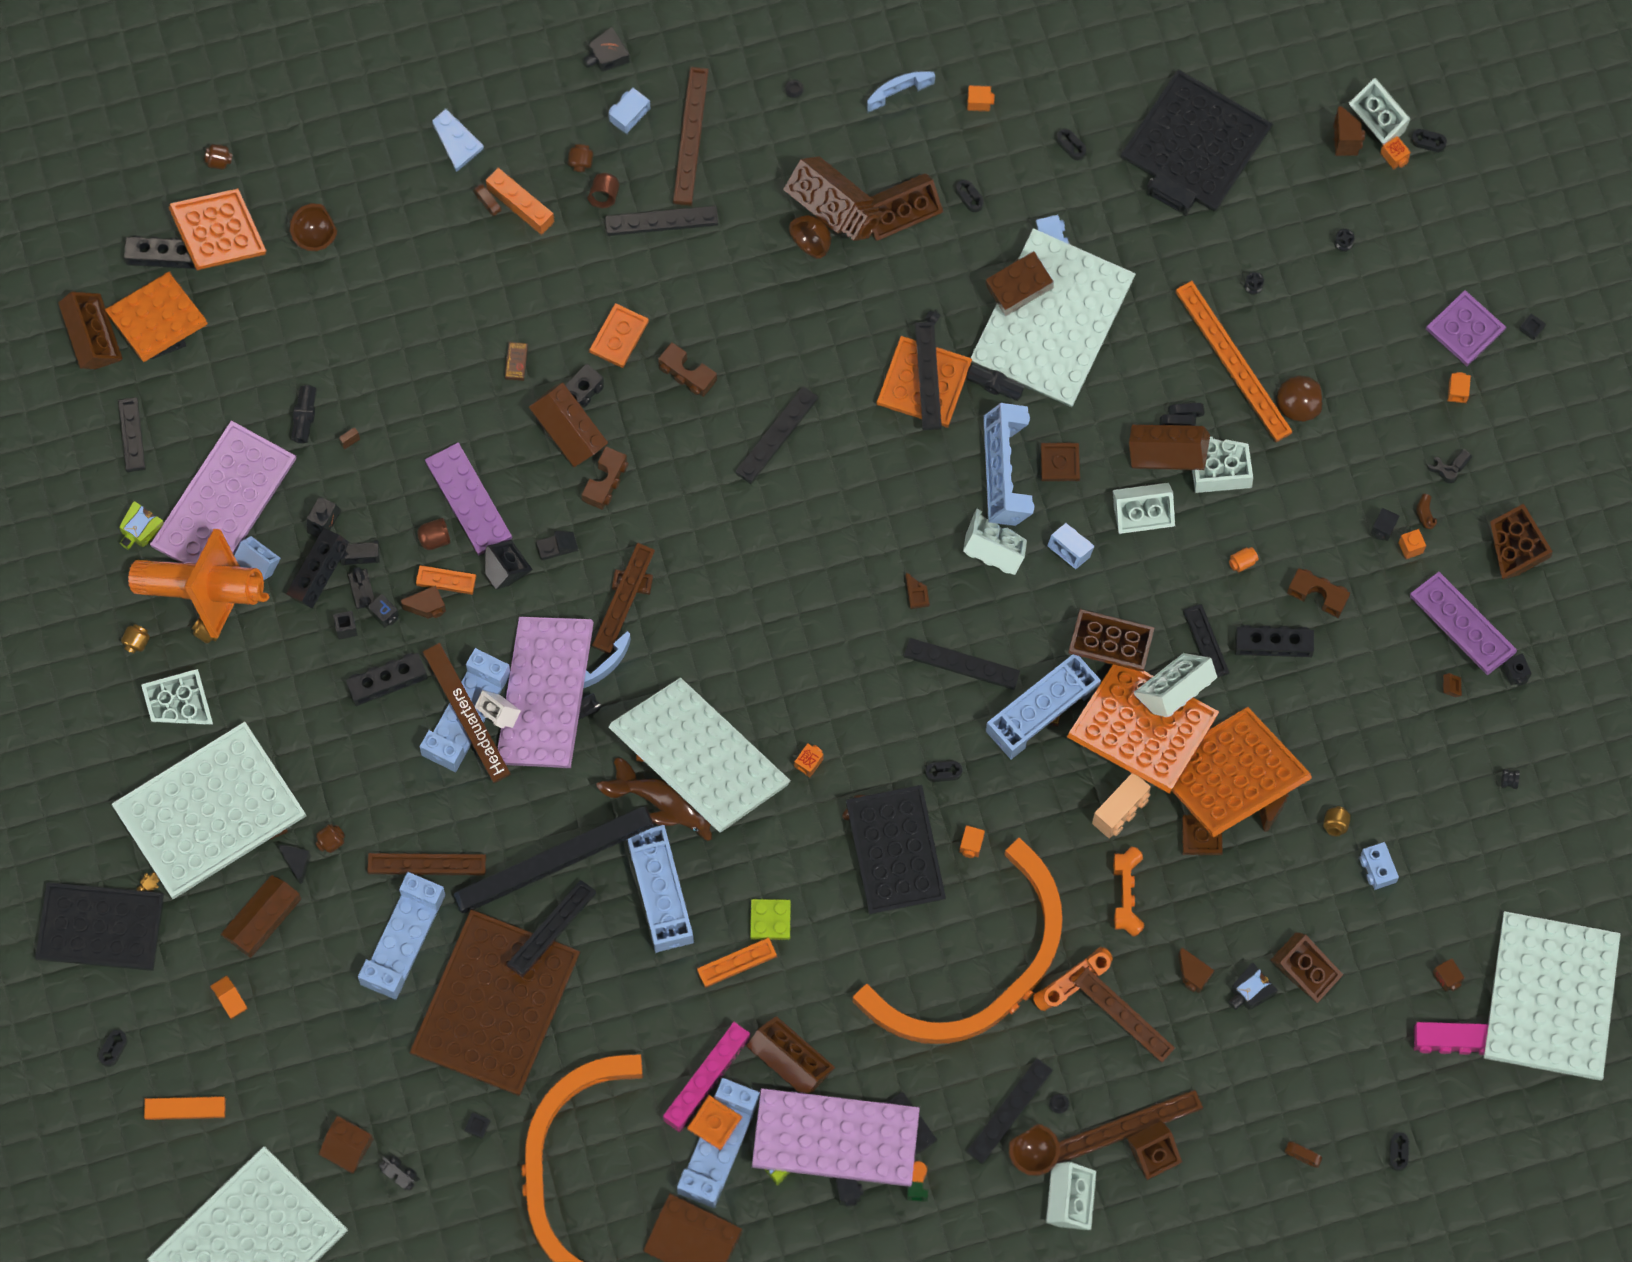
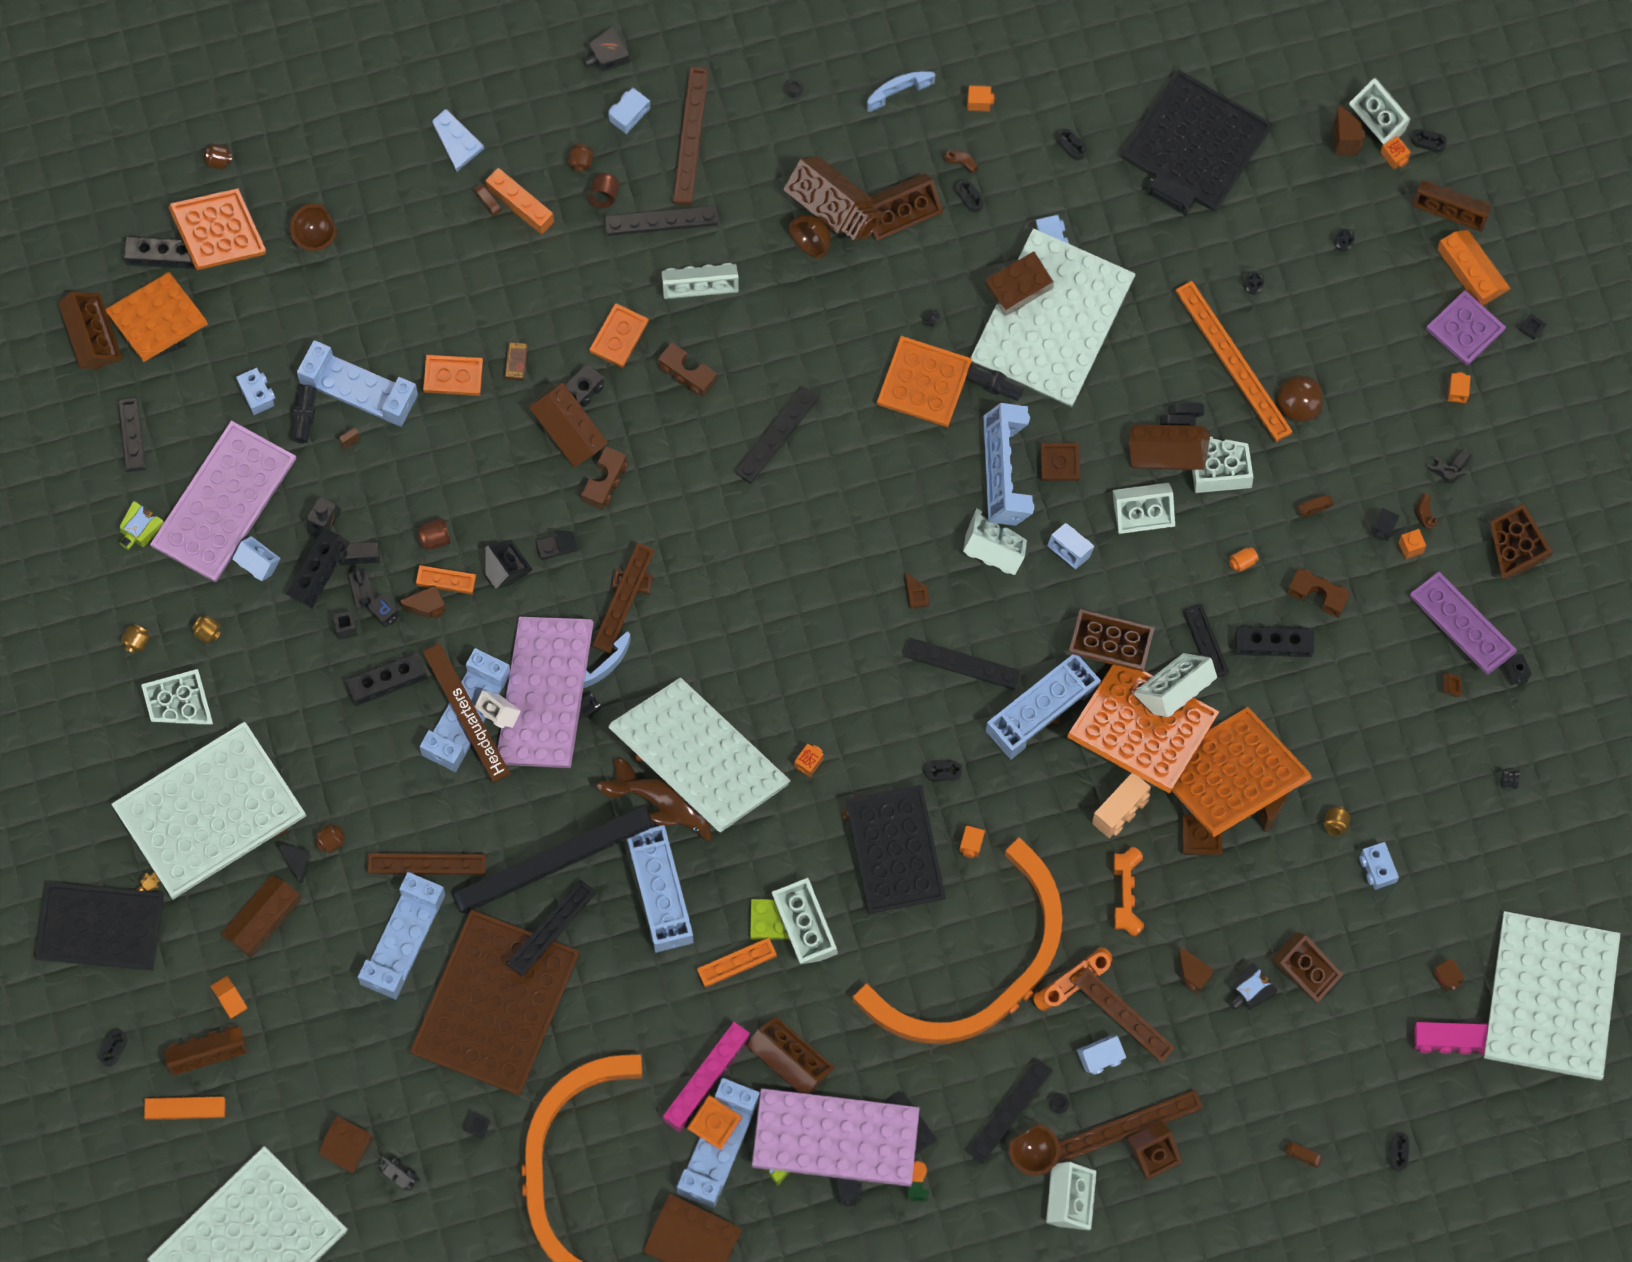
(205, 1051): none -> reddish brown slope
(211, 583): orange piece -> none
(255, 391): none -> light blue brick
(356, 385): none -> light blue plate
(453, 375): none -> orange plate
(468, 498): medium lavender plate -> none
(700, 281): none -> light aqua slope
(805, 922): none -> light aqua slope
(928, 376): black plate -> none
(961, 158): none -> reddish brown arm
(1101, 1054): none -> light blue brick
(1315, 505): none -> reddish brown beam
(1452, 205): none -> reddish brown slope
(1472, 266): none -> orange slope

